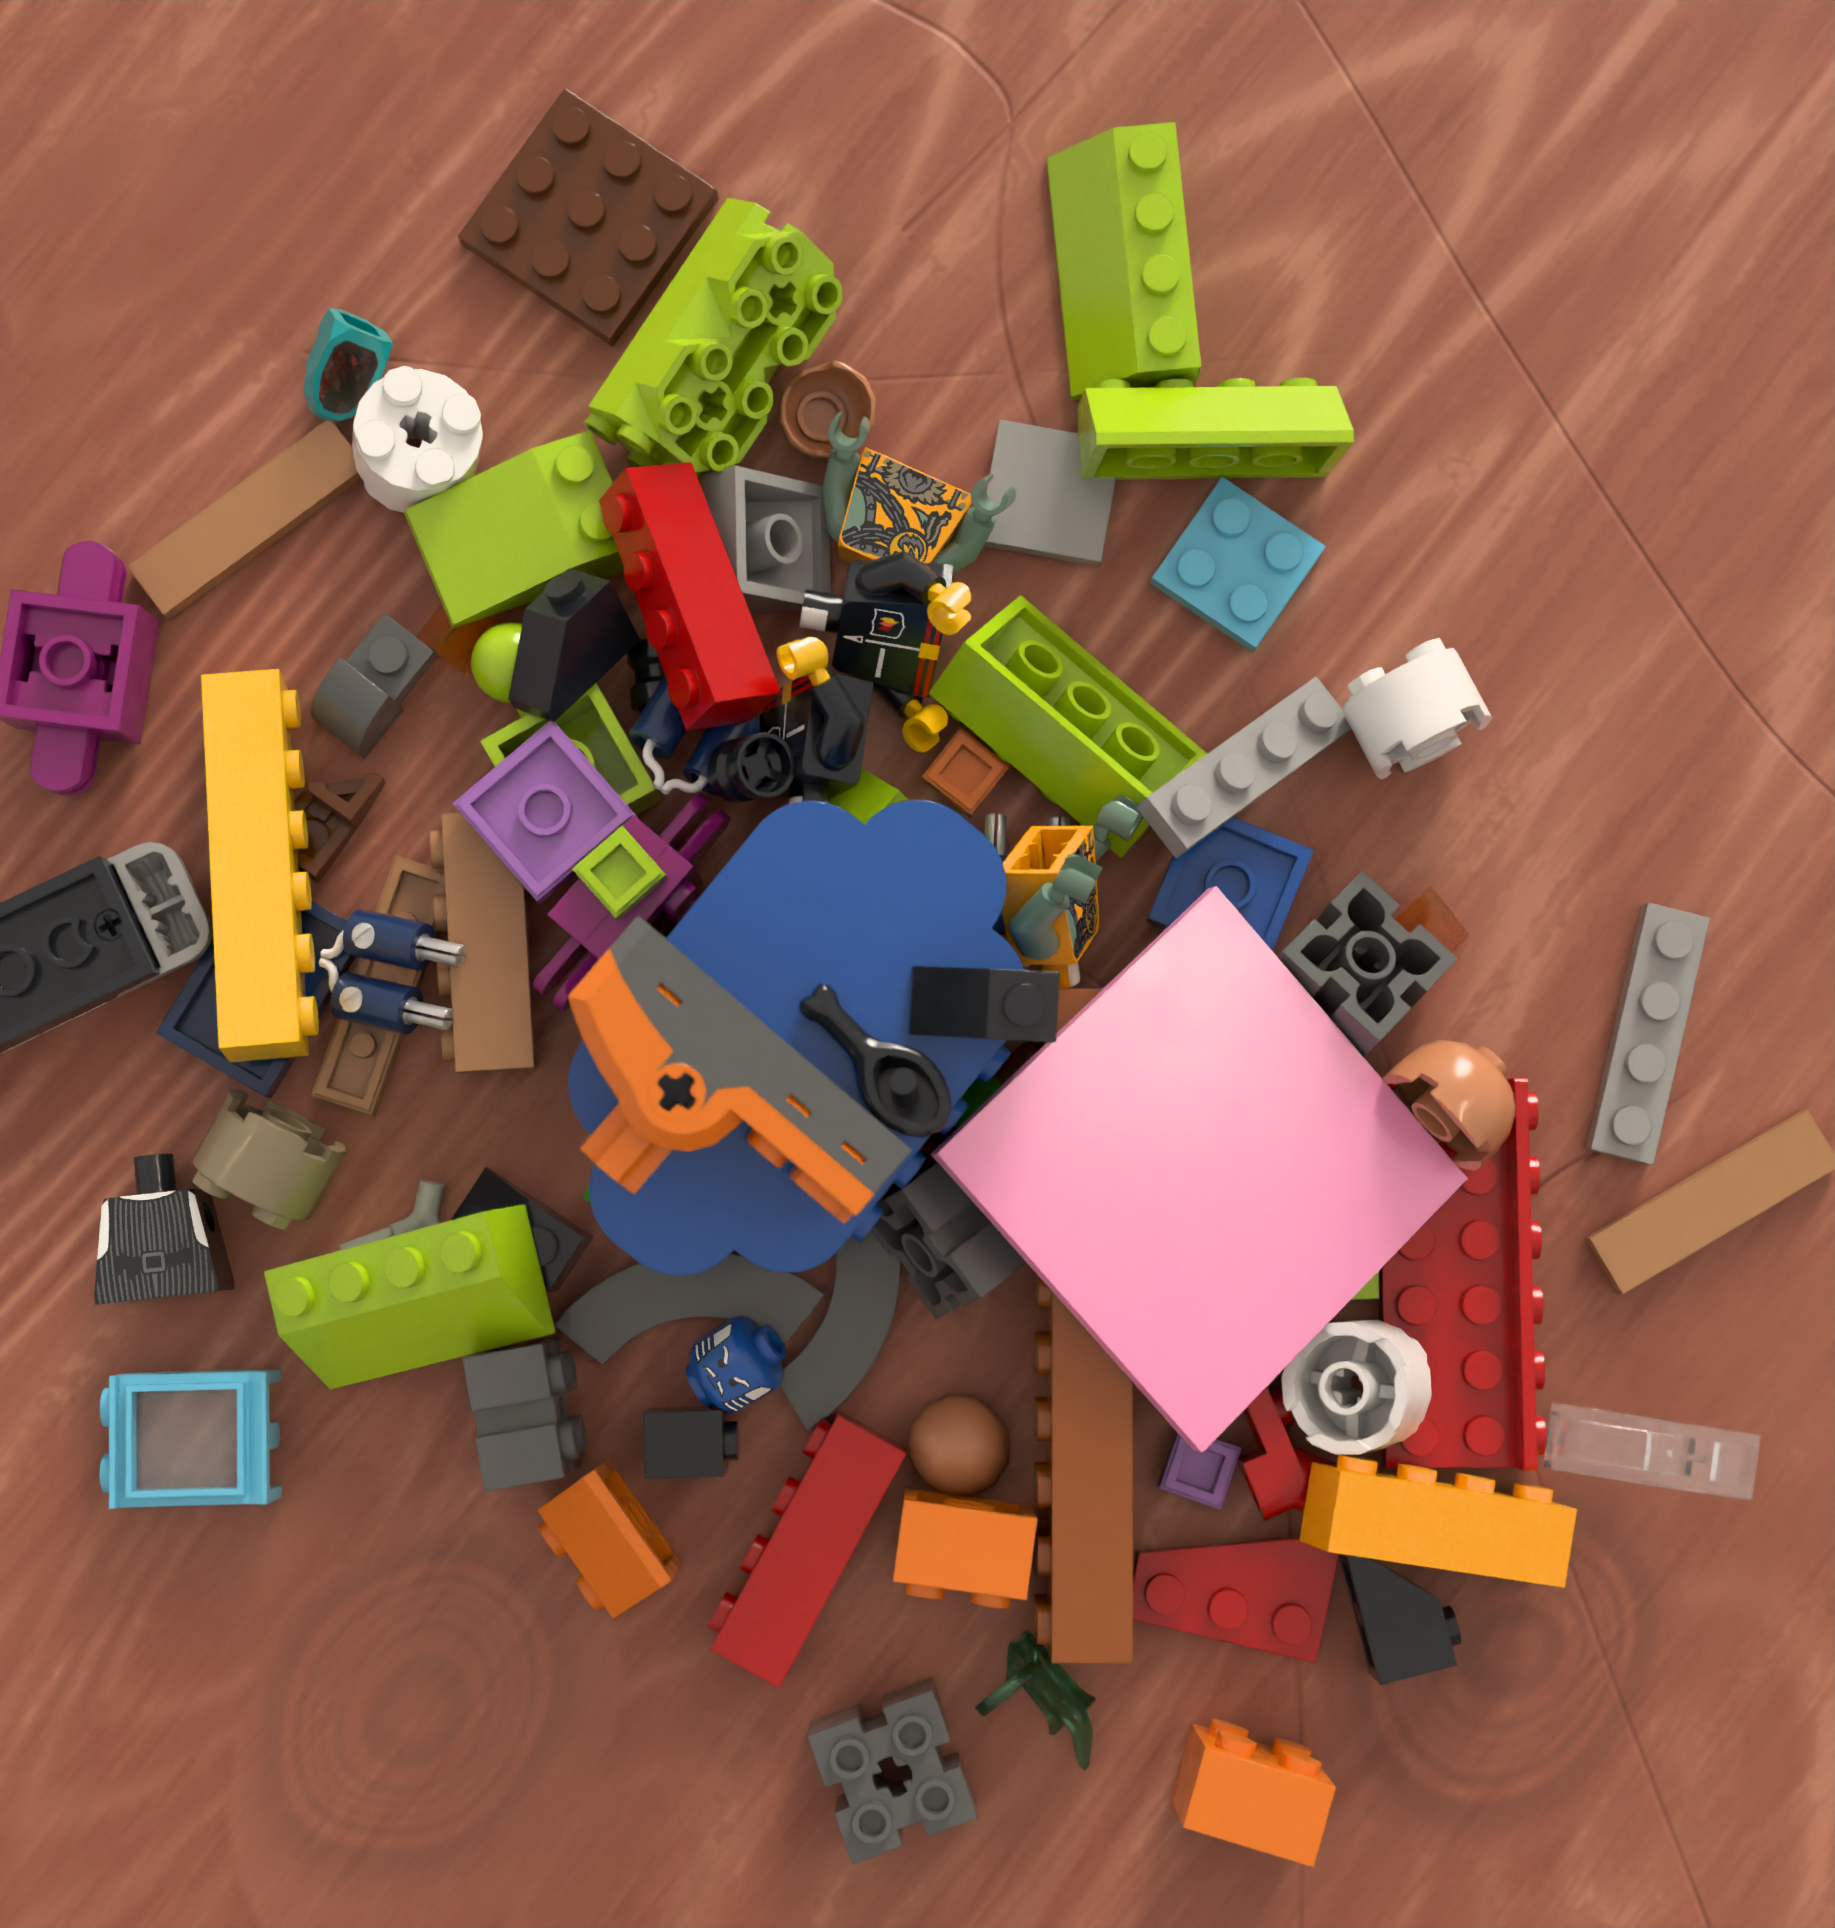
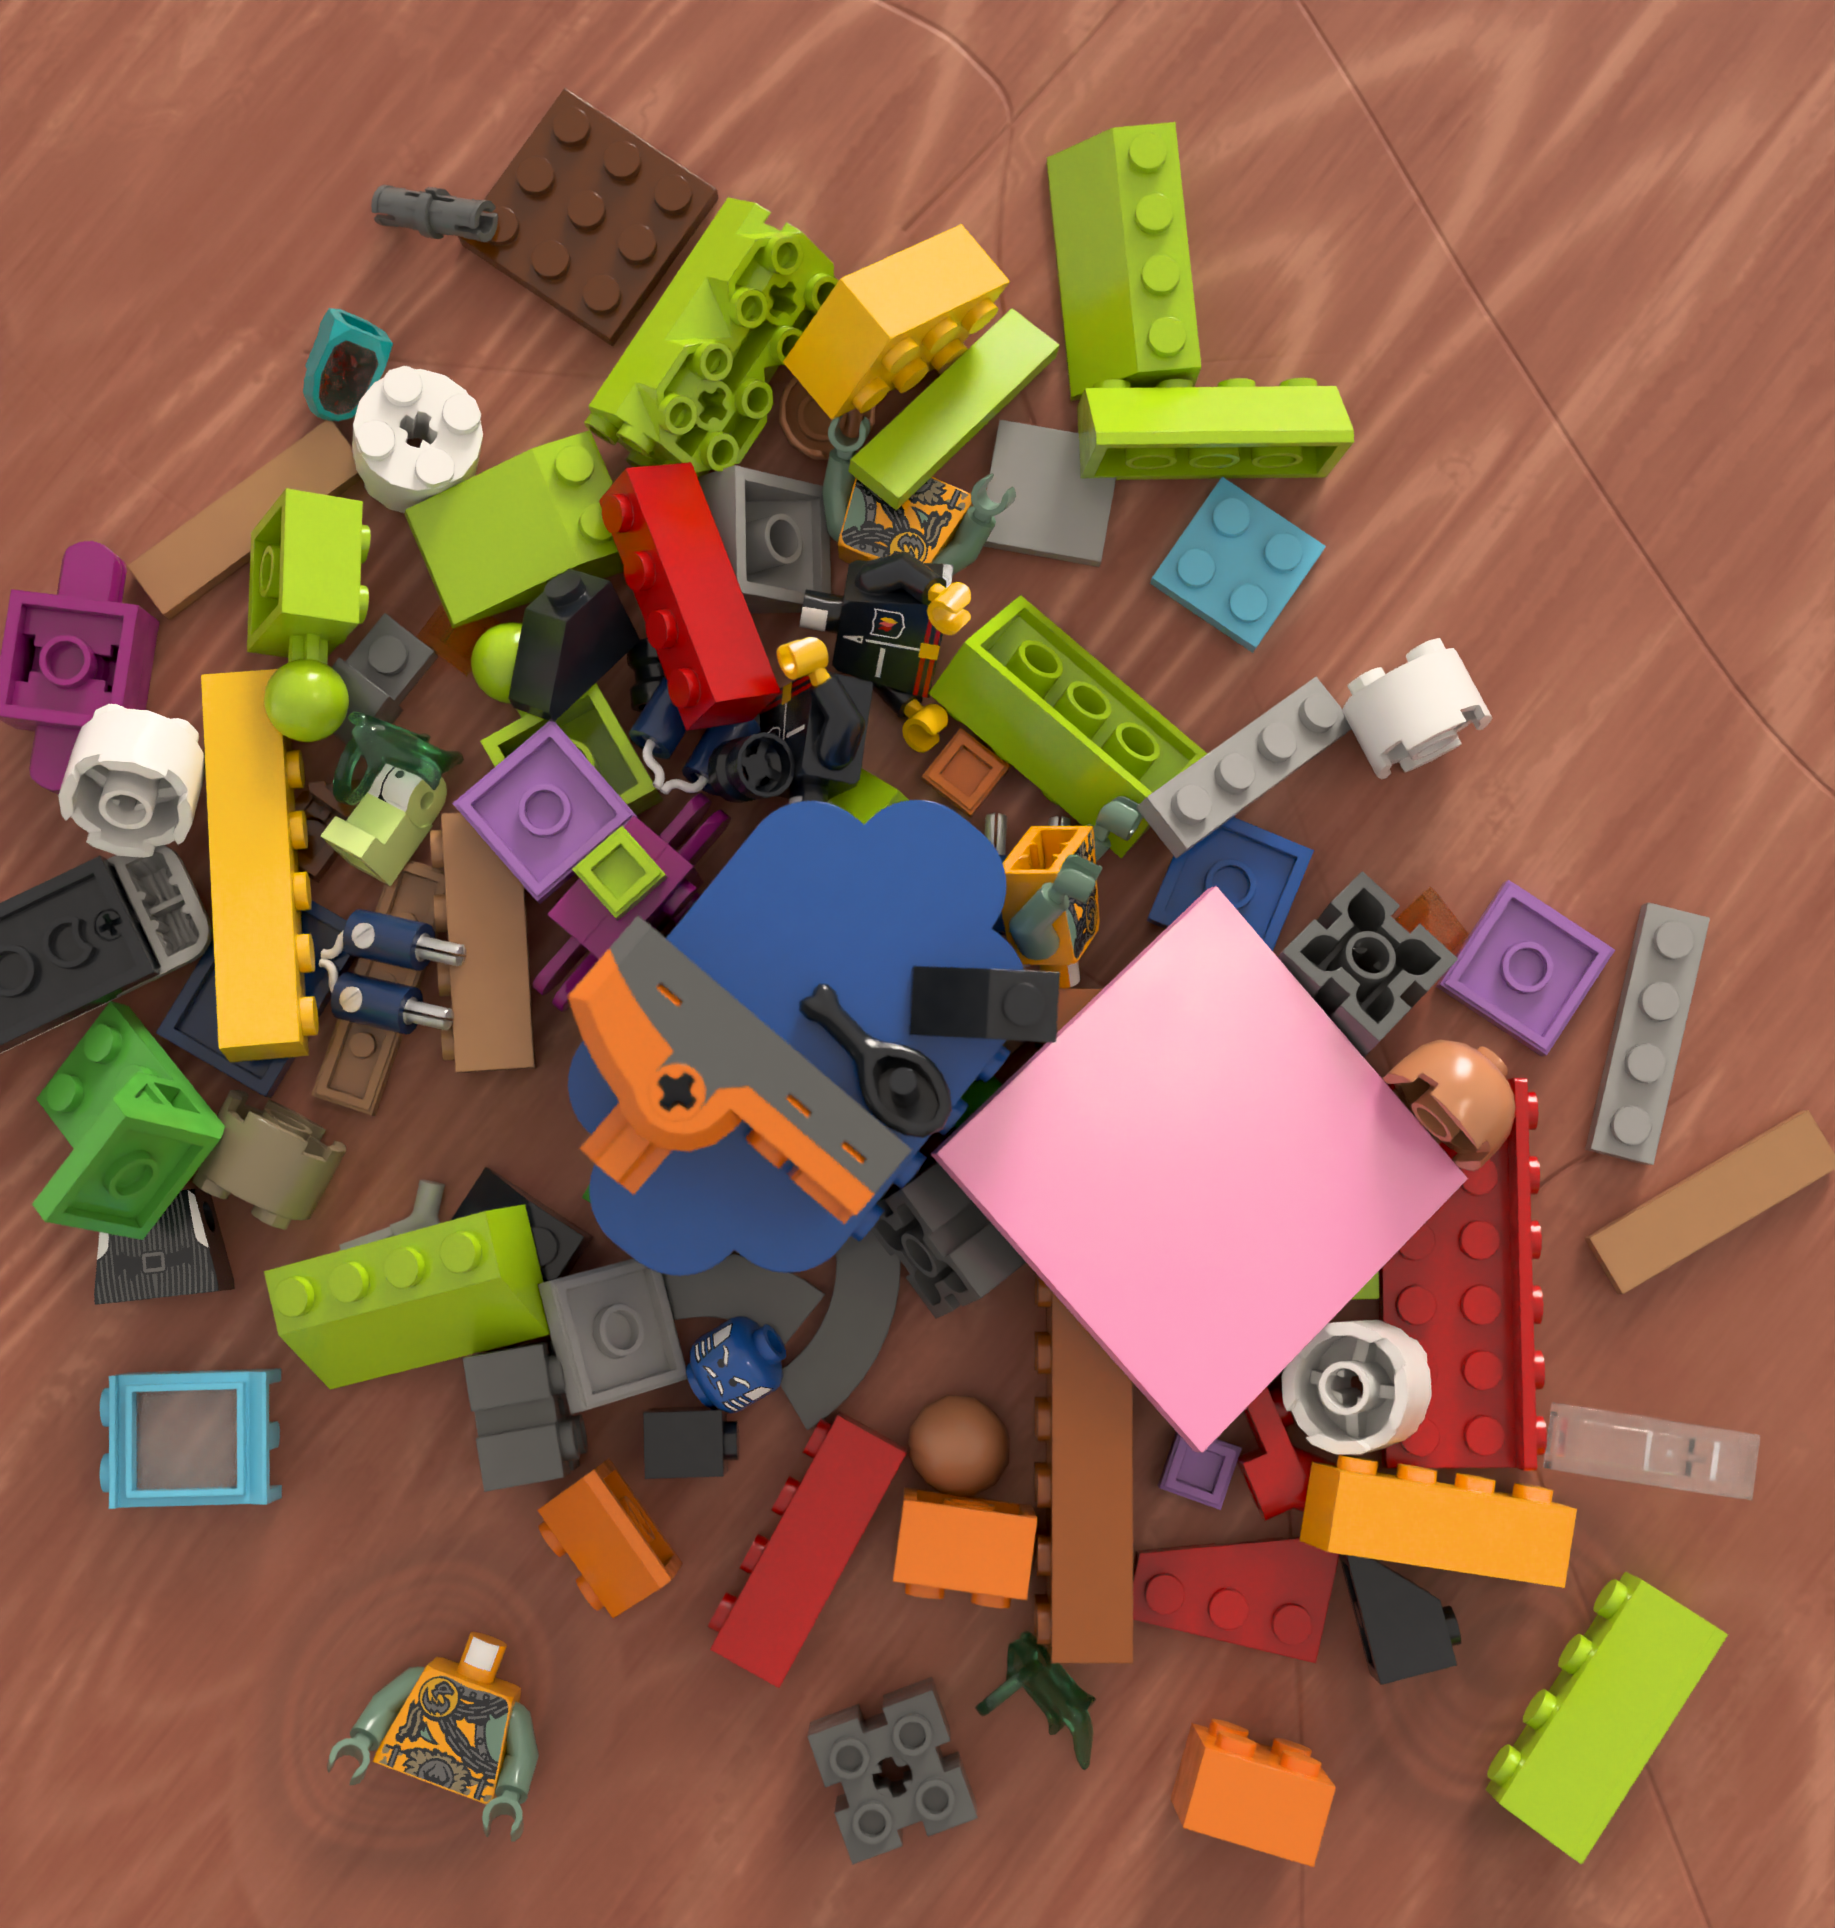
(132, 1130): none -> bright green bracket
(133, 780): none -> white brick
(306, 604): none -> lime brick
(387, 823): none -> yellowish green leg
(391, 745): none -> clear green piece
(434, 213): none -> dark grey pin
(453, 1731): none -> torso
(612, 1333): none -> light grey tile
(896, 322): none -> yellow brick
(953, 409): none -> lime tile
(1525, 968): none -> medium lavender tile
(1603, 1714): none -> lime slope

